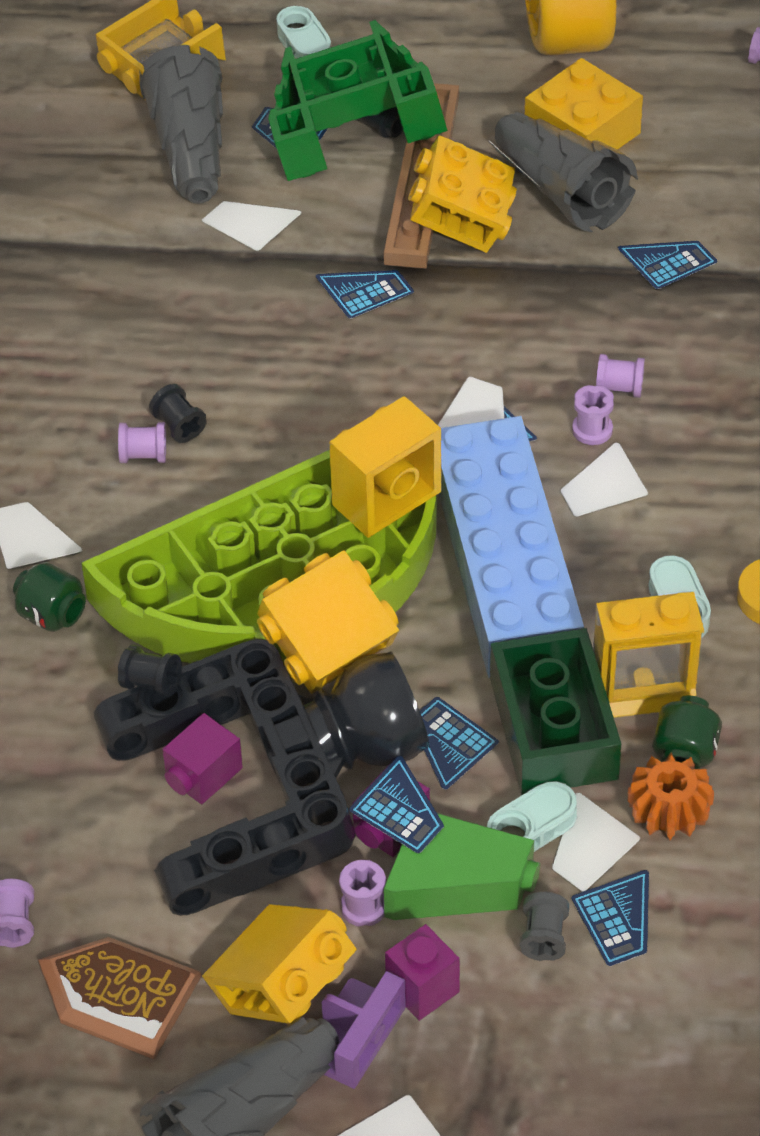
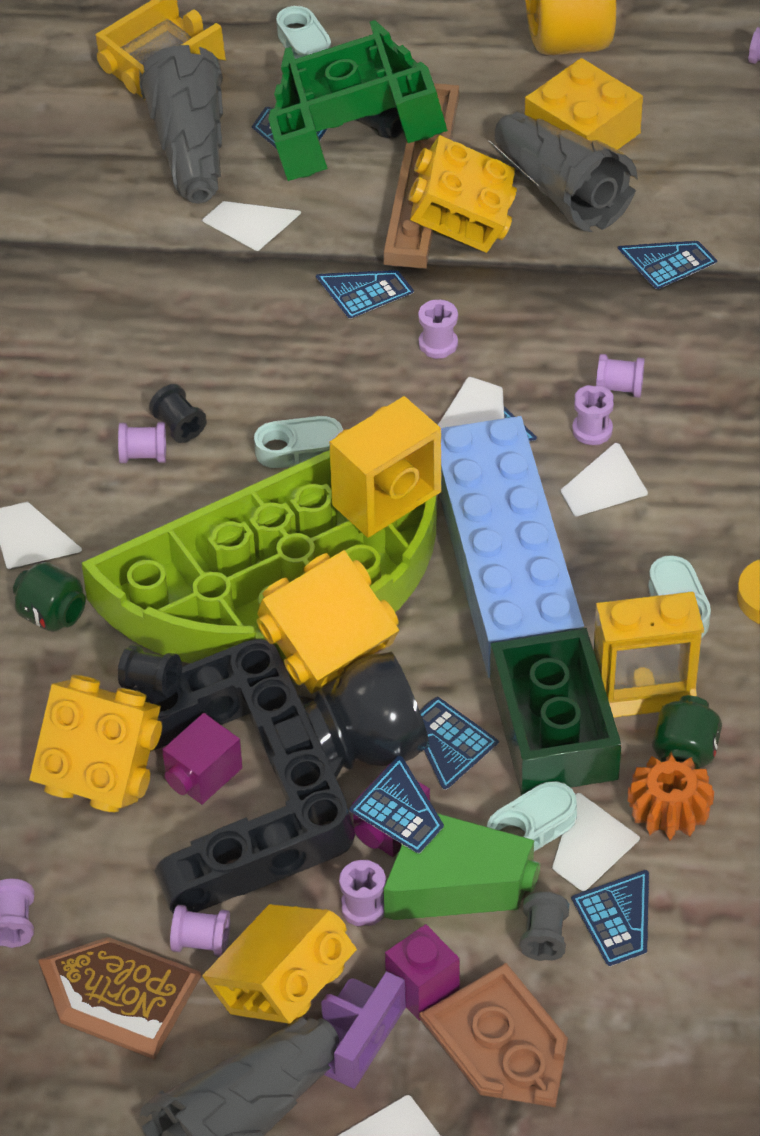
(96, 743): none -> yellow brick
(199, 930): none -> lavender bush
(304, 437): none -> light aqua piece
(438, 320): none -> lavender bush
(501, 1038): none -> nougat tile

